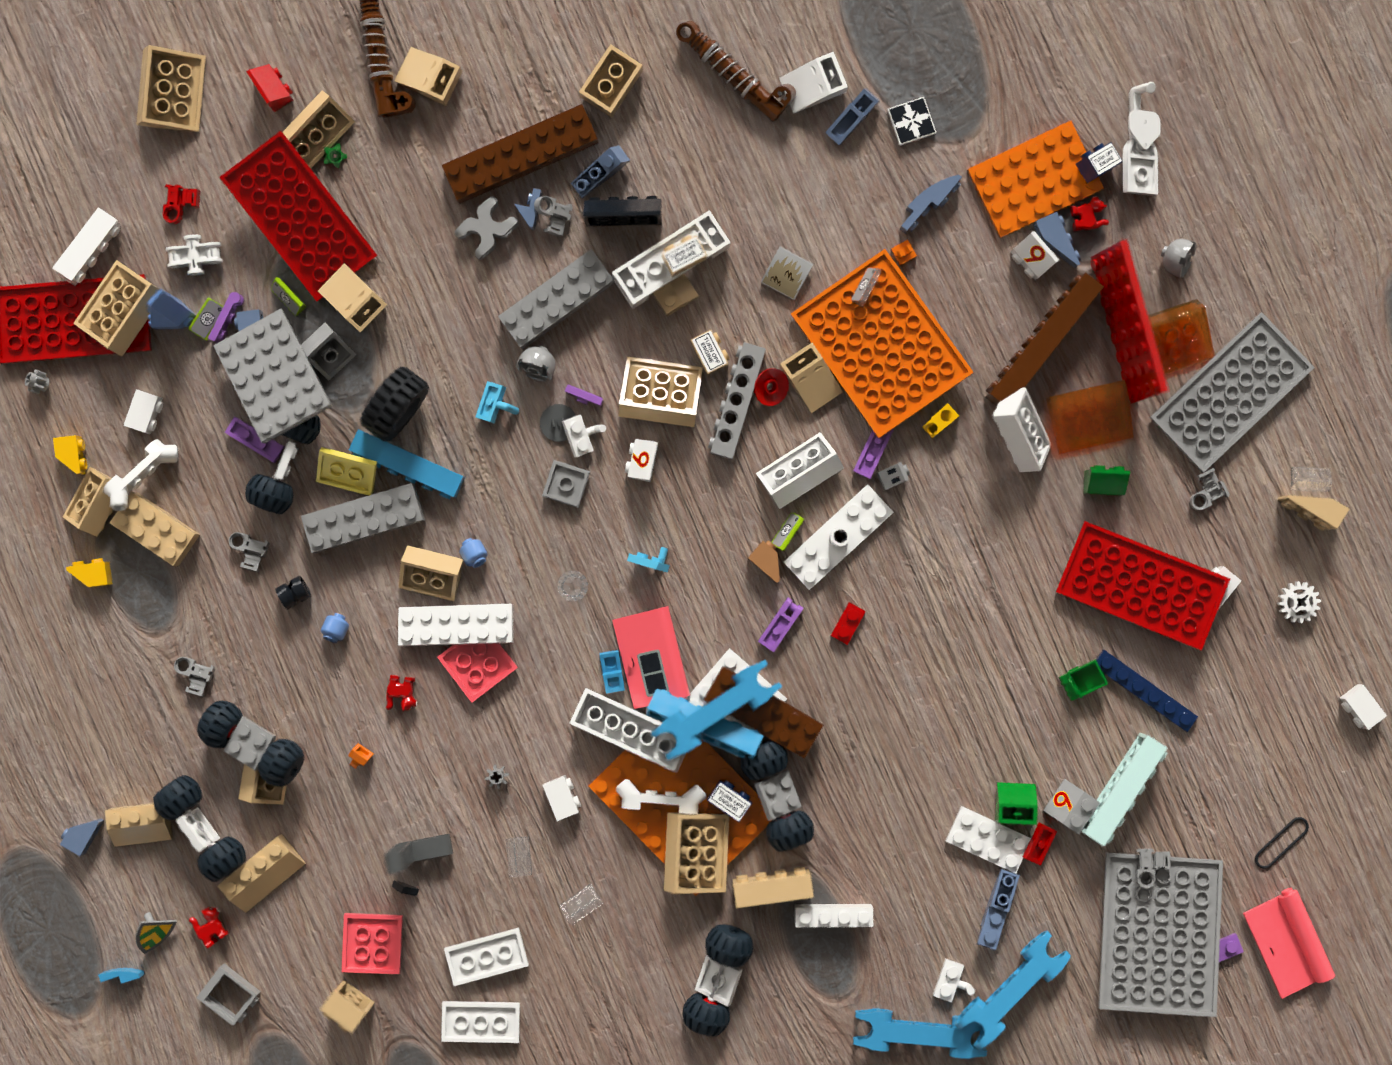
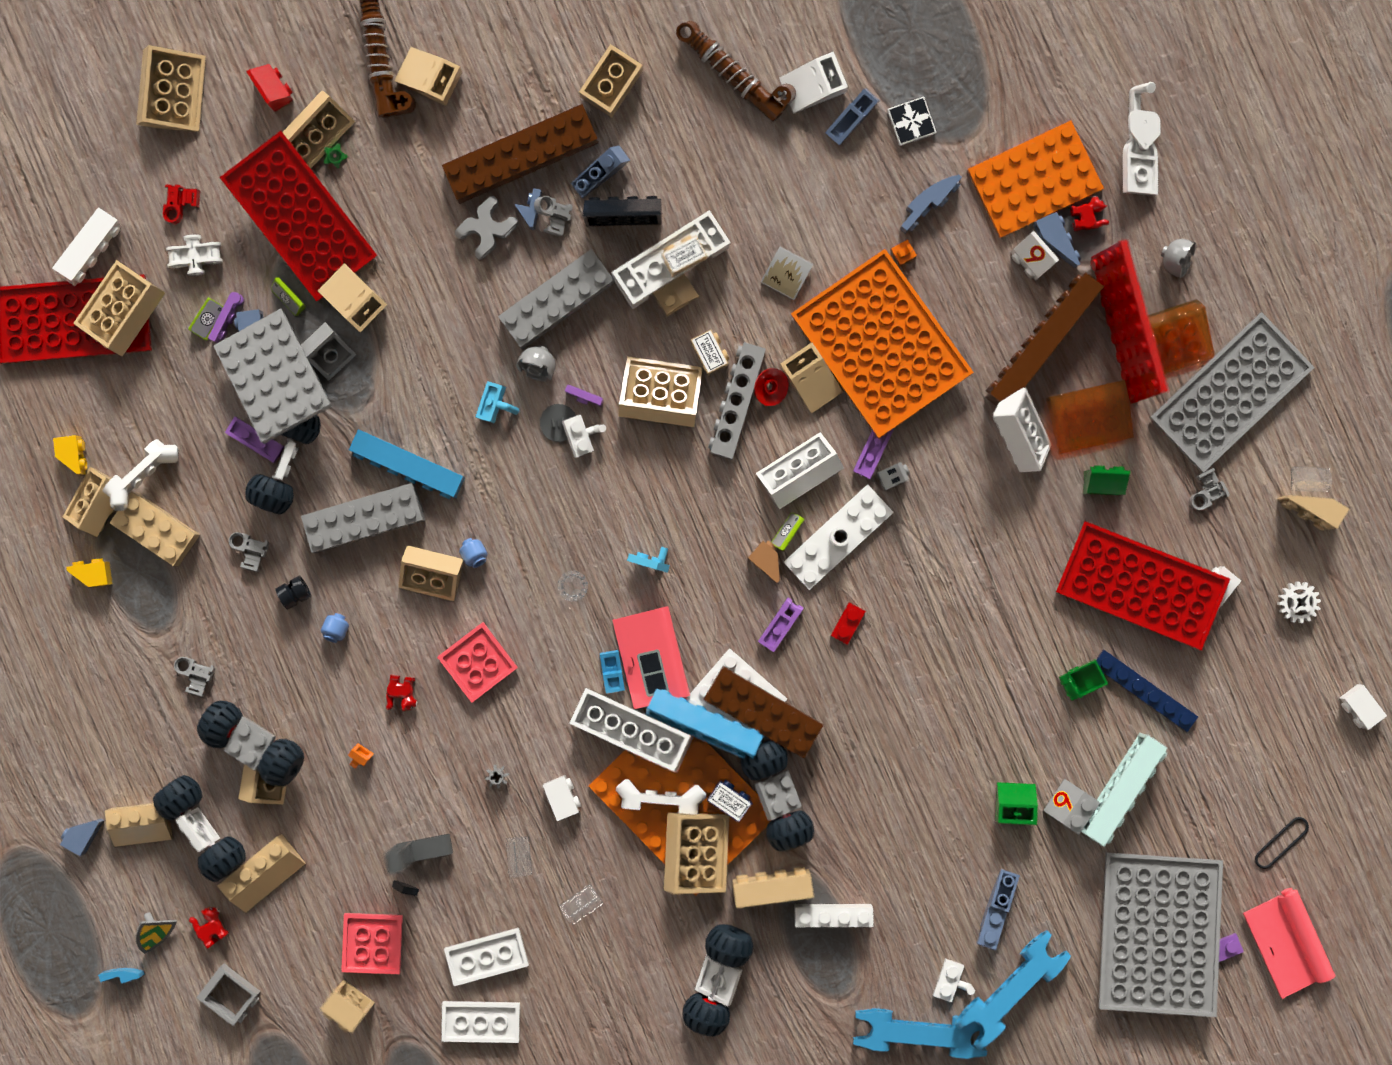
(36, 381): light grey gear -> none
(143, 412): white brick -> none
(168, 312): medium blue wedge -> none
(346, 471): light yellow plate -> none
(394, 404): black tyre -> none
(455, 625): white plate -> none
(566, 483): light grey plate -> none
(642, 460): white slope -> none
(746, 690): dark azure piece -> none
(866, 286): slope -> none
(940, 420): yellow leg -> none
(988, 839): white plate -> none
(1039, 844): red plate -> none
(1098, 162): brick -> none
(1150, 861): light grey piece -> none

